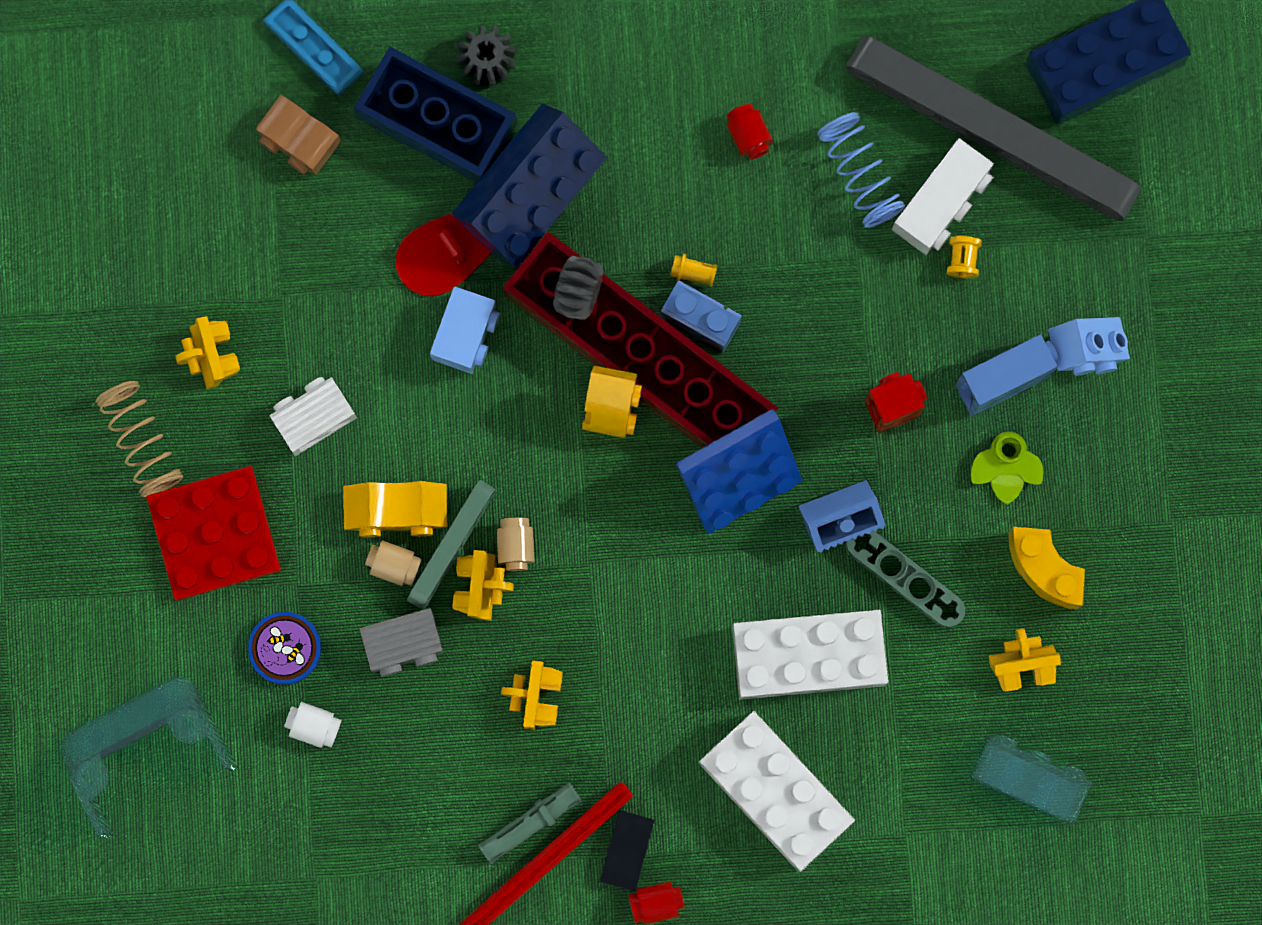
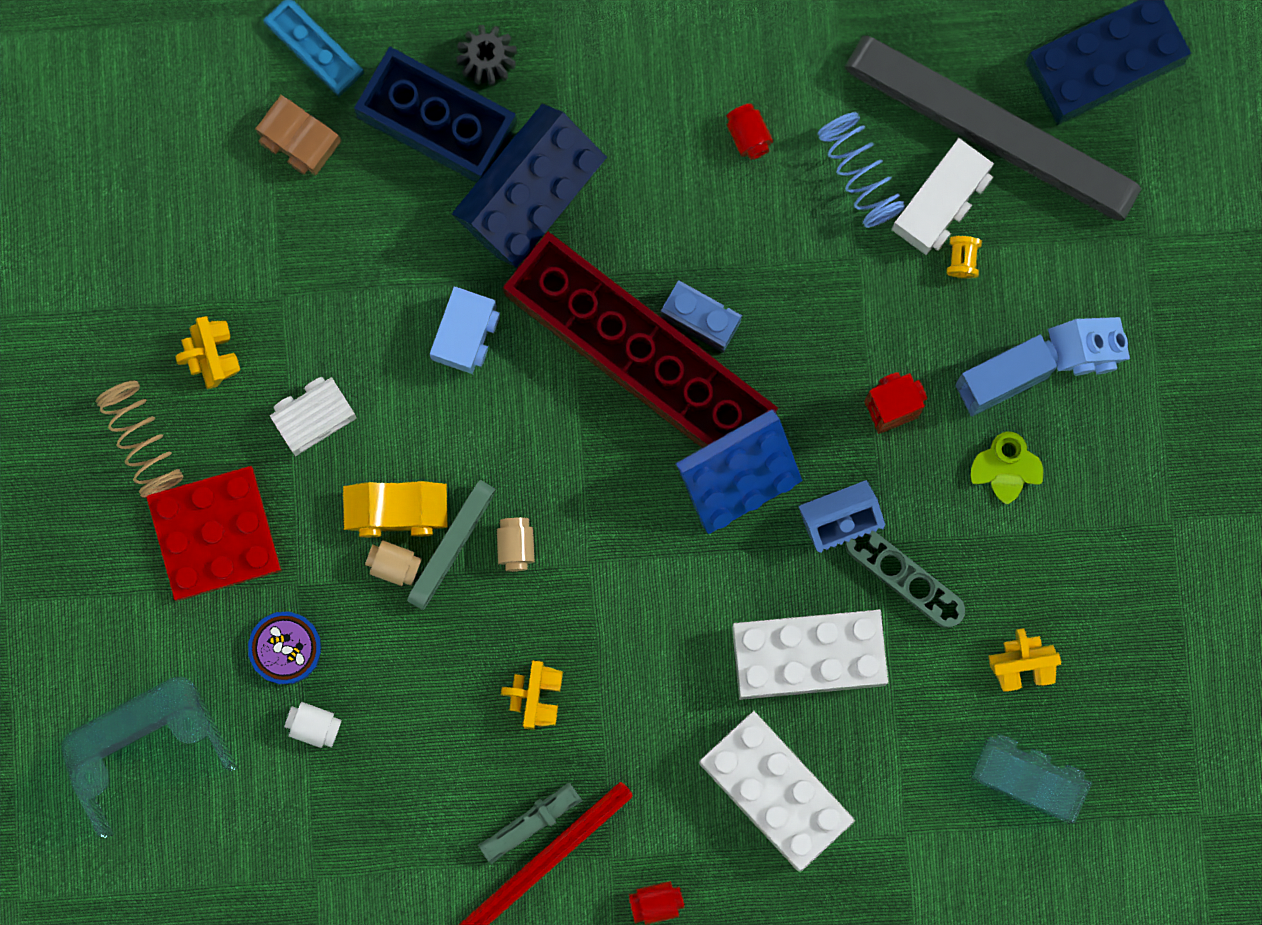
(402, 642): light grey brick -> none
(438, 256): red shield -> none
(485, 586): yellow hips -> none
(578, 287): dark grey gear -> none
(610, 402): yellow brick -> none
(627, 850): black tile -> none
(693, 270): yellow pin -> none
(1044, 568): yellow brick -> none

